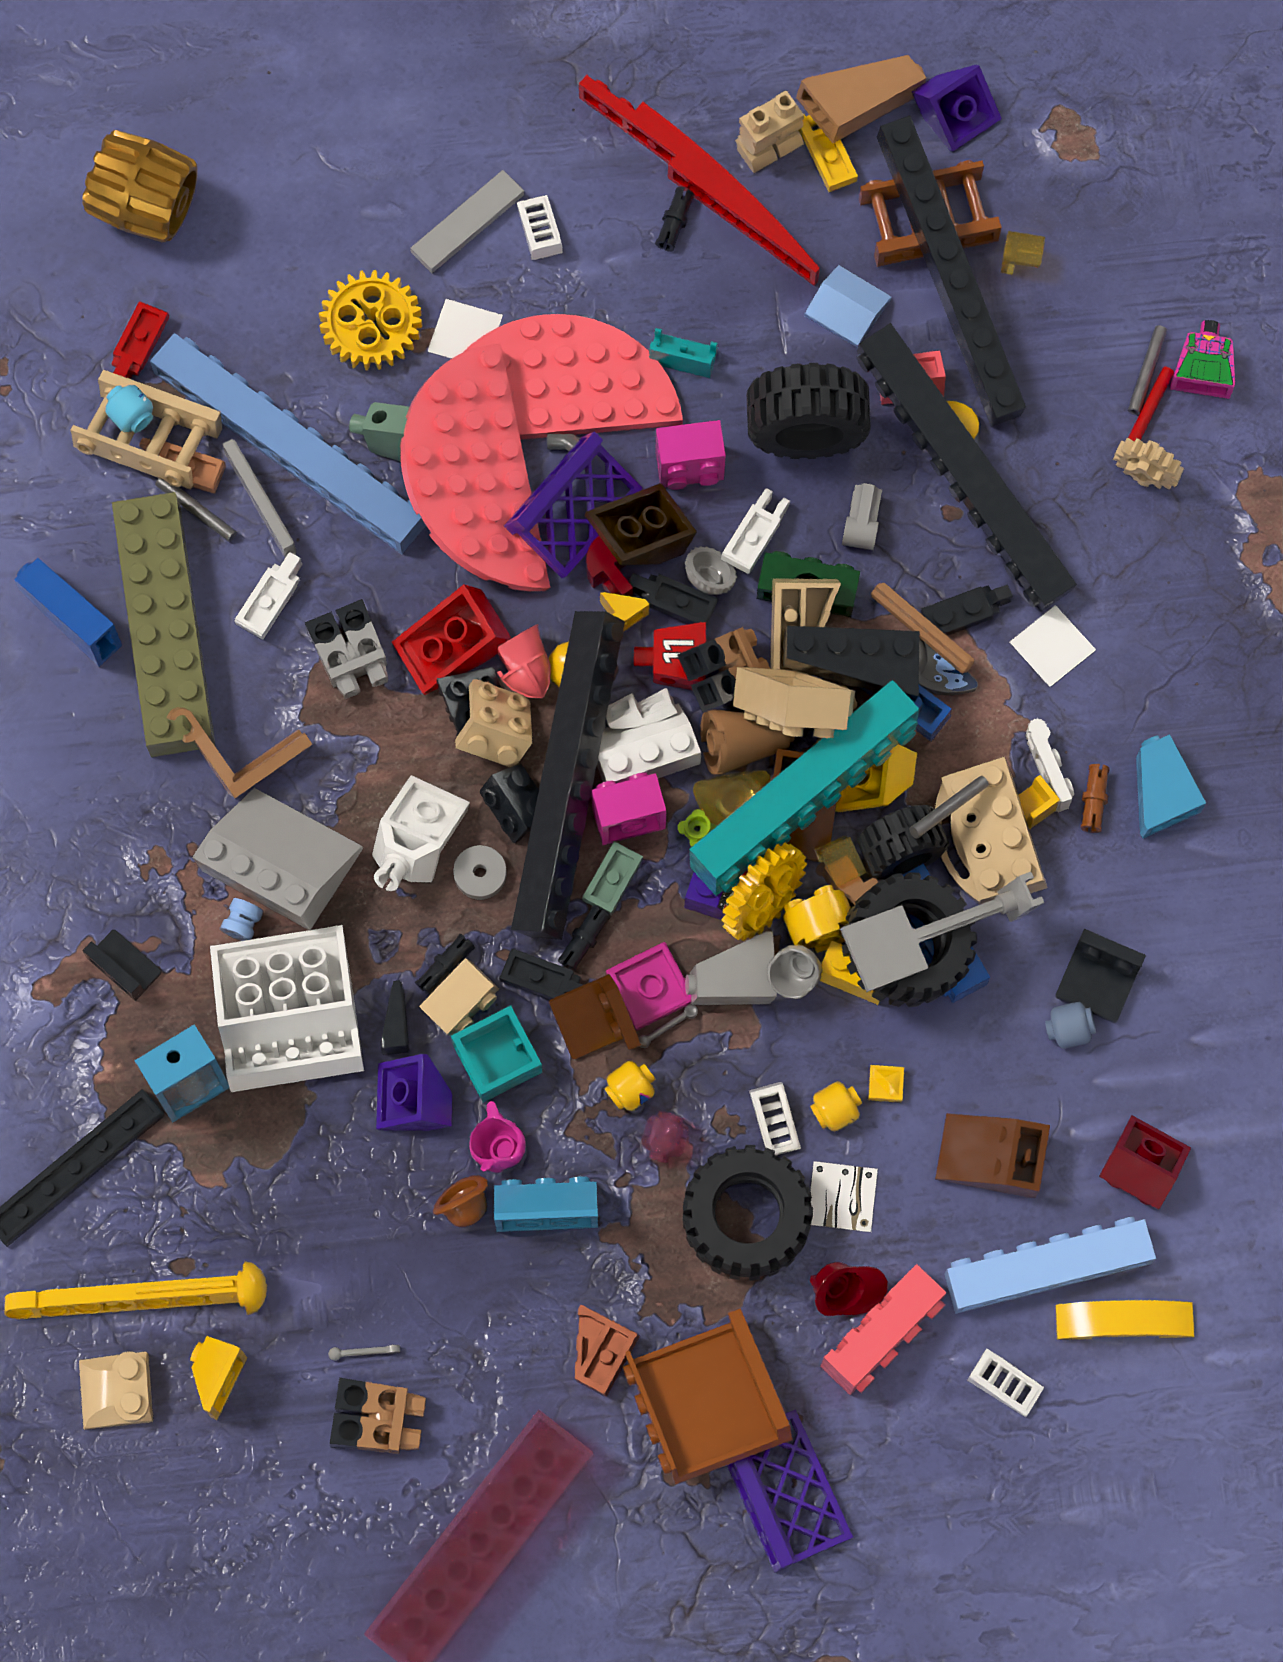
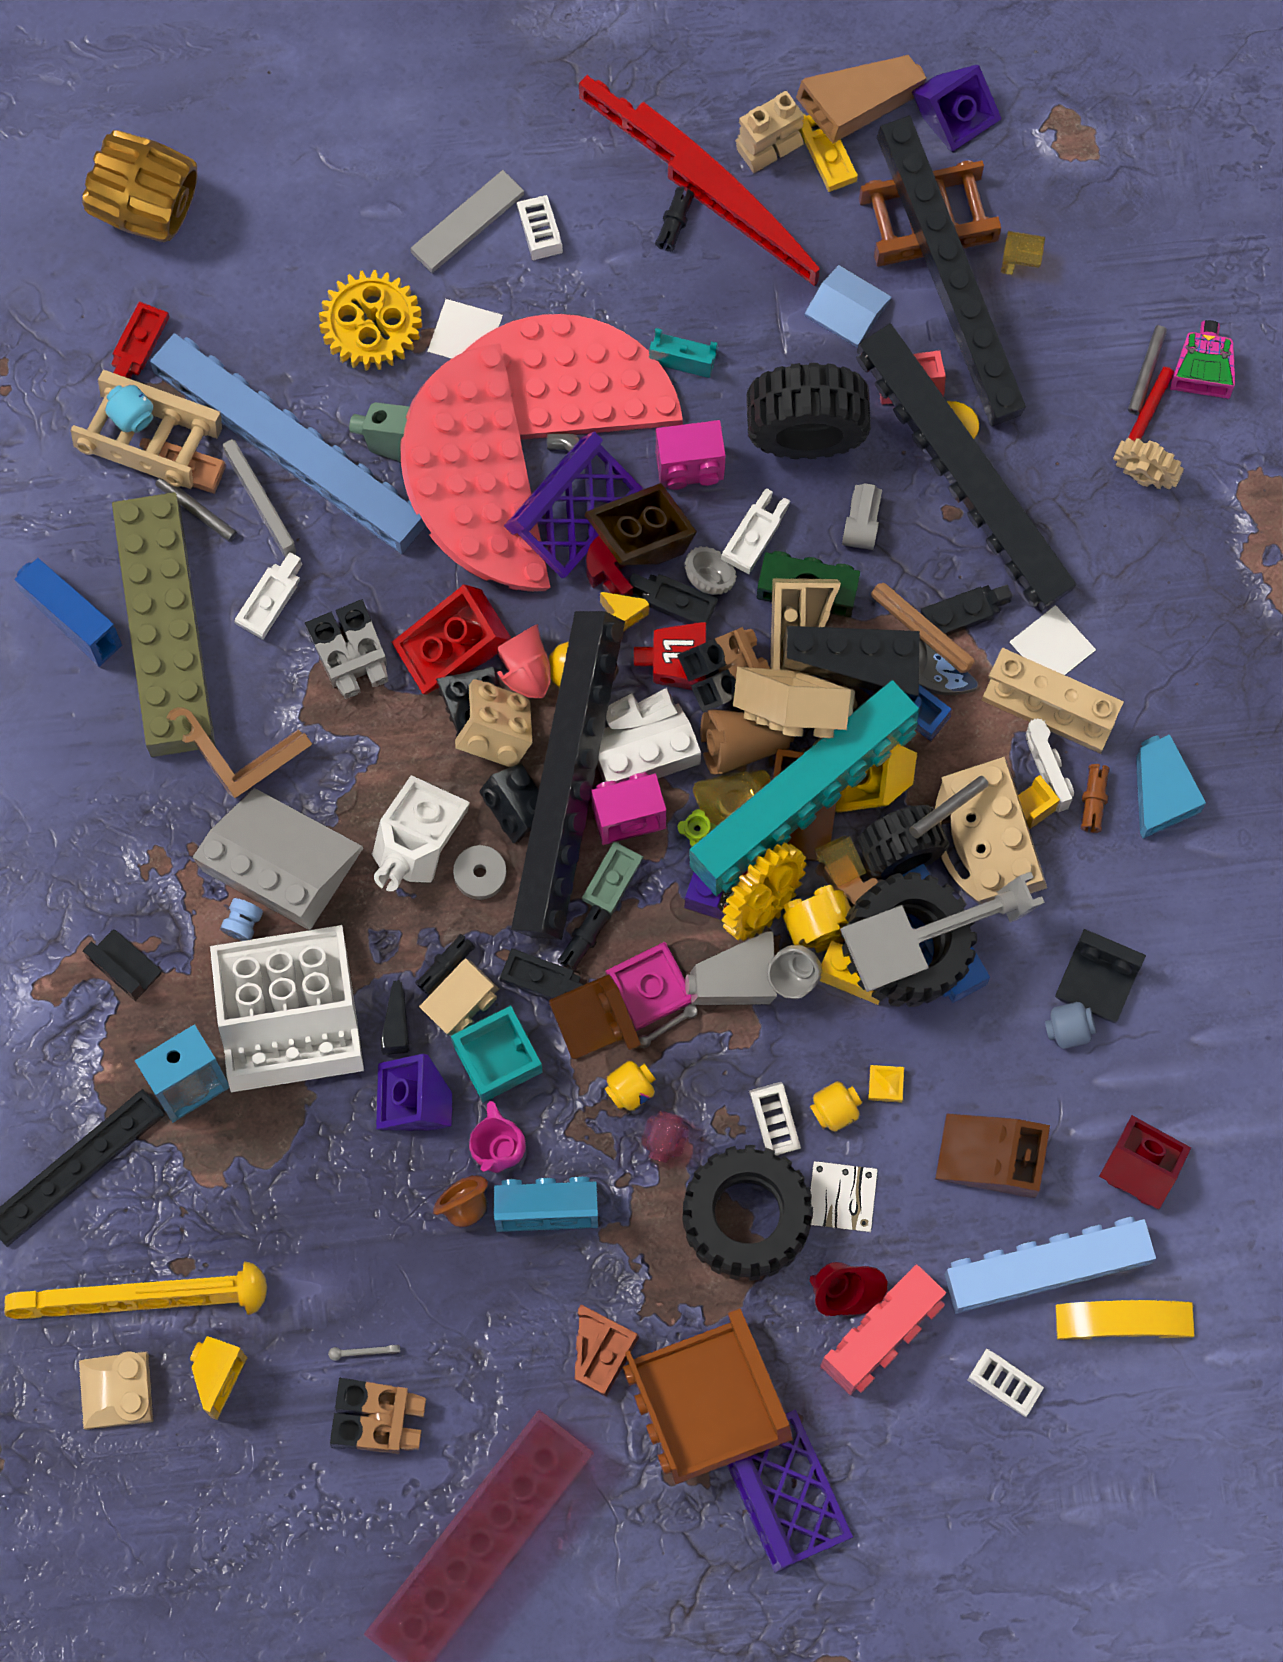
(1060, 701): none -> tan fence

